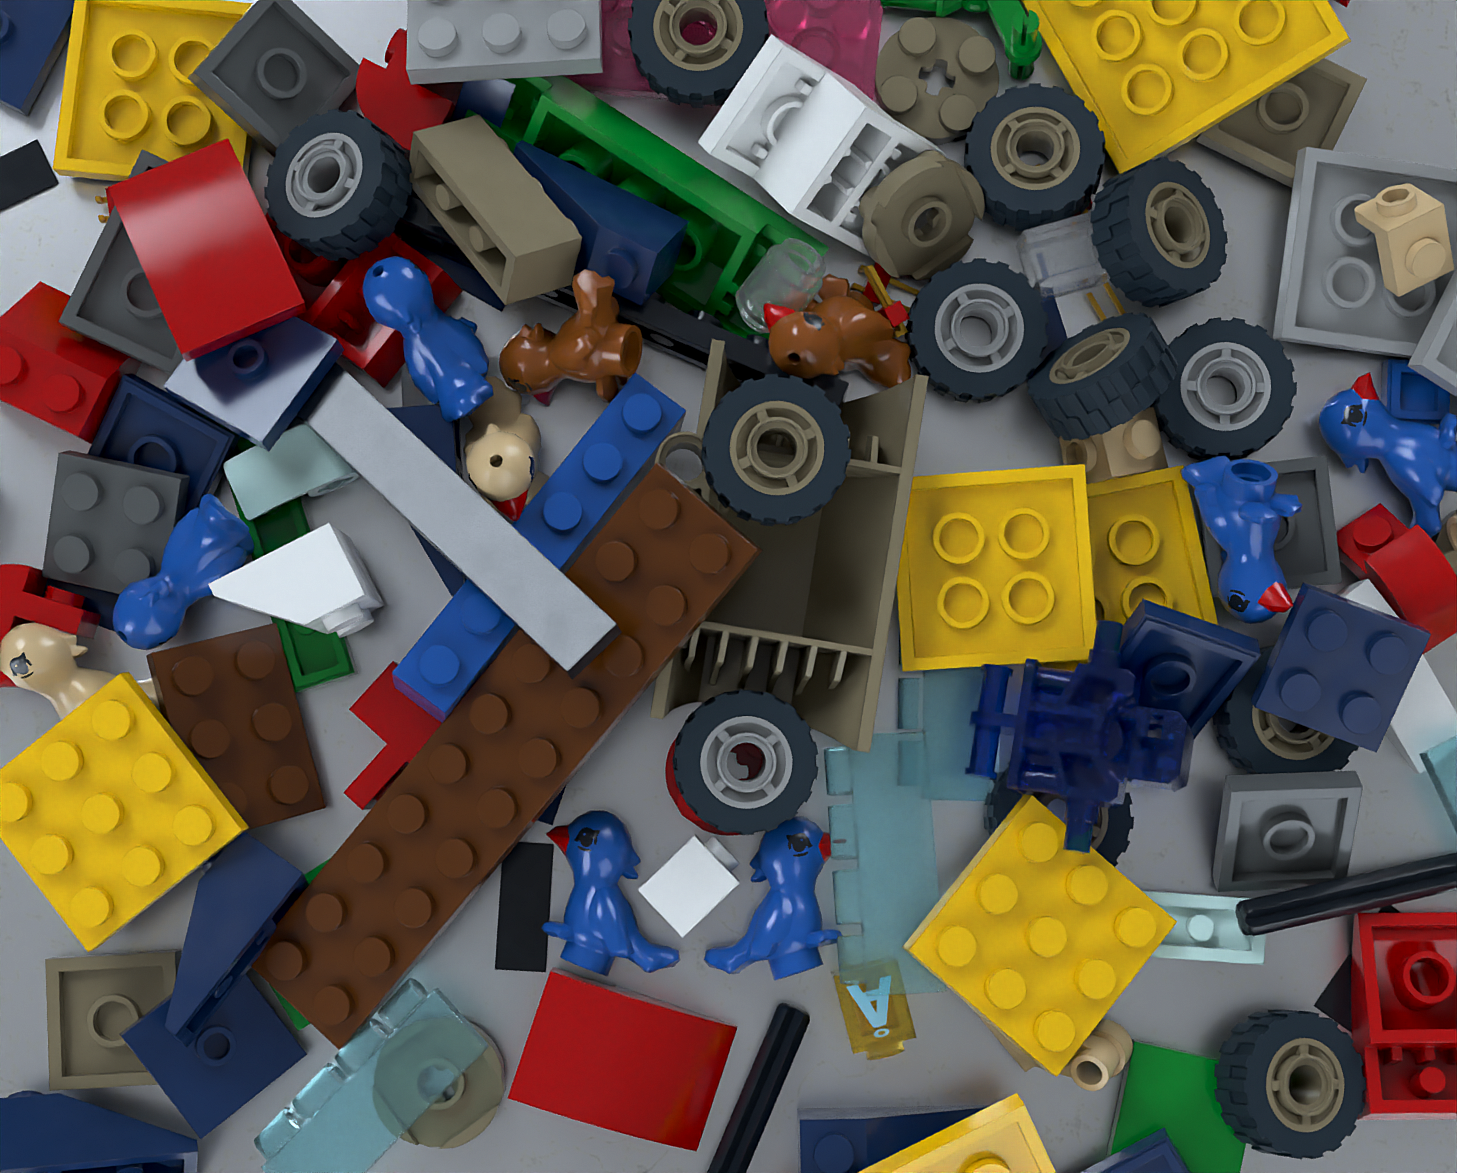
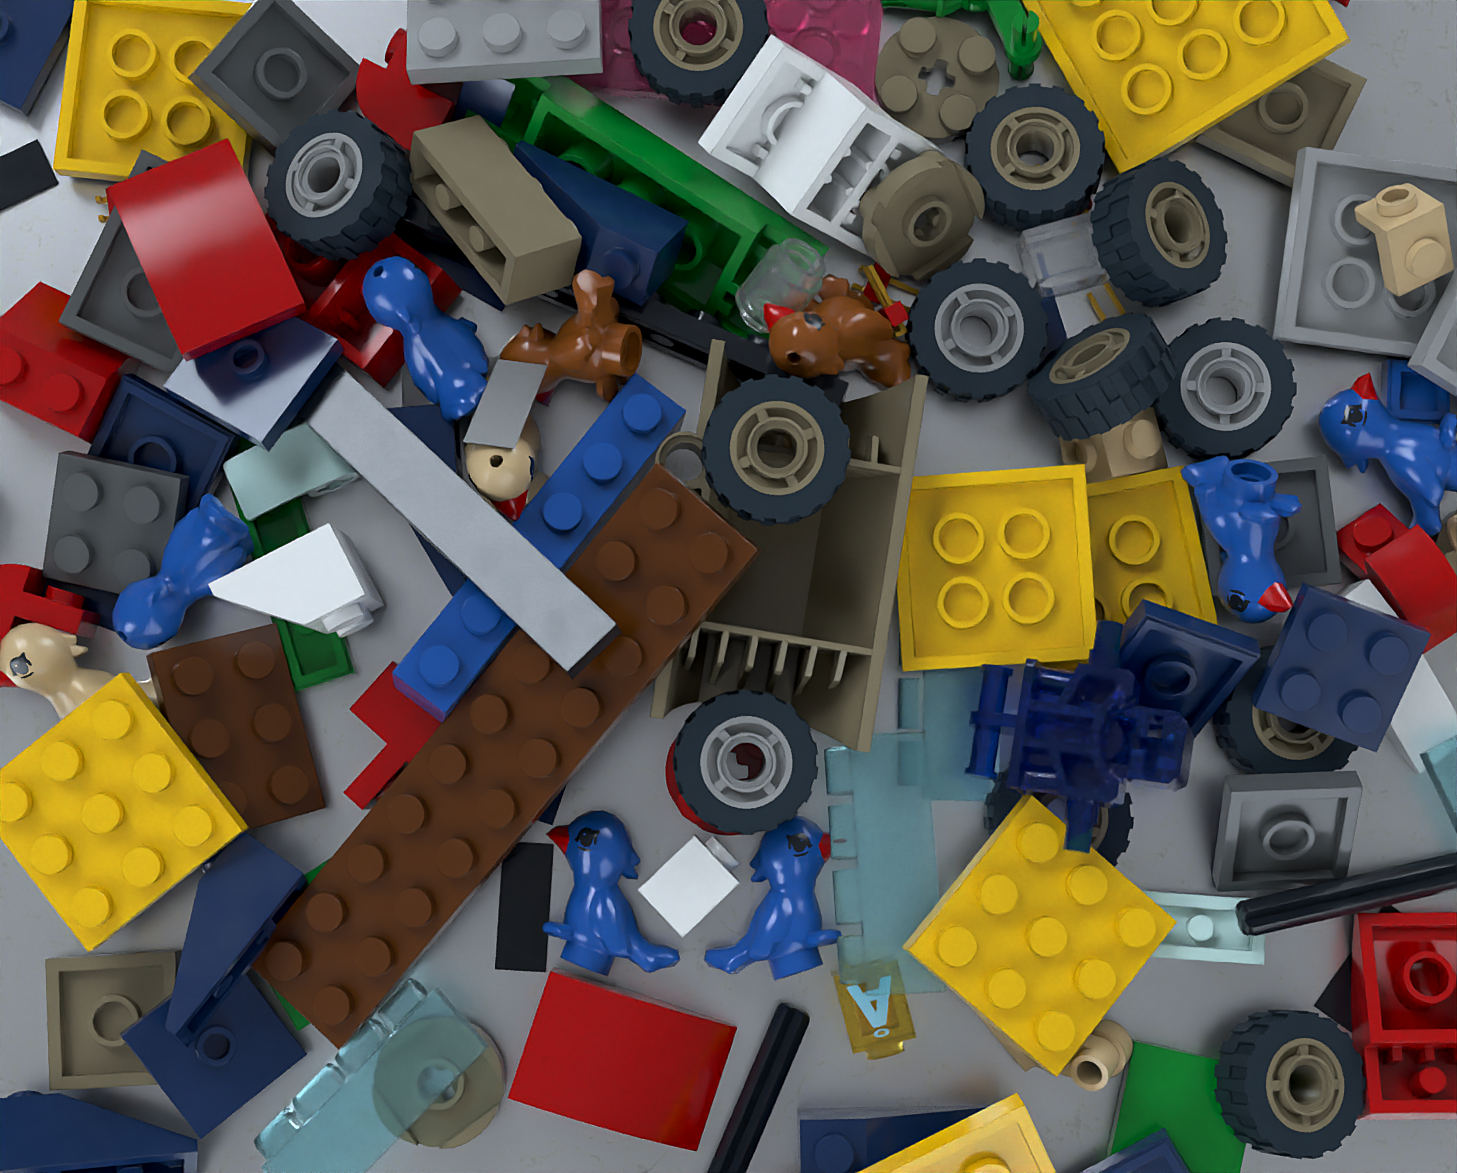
(505, 404): none -> light grey sticker

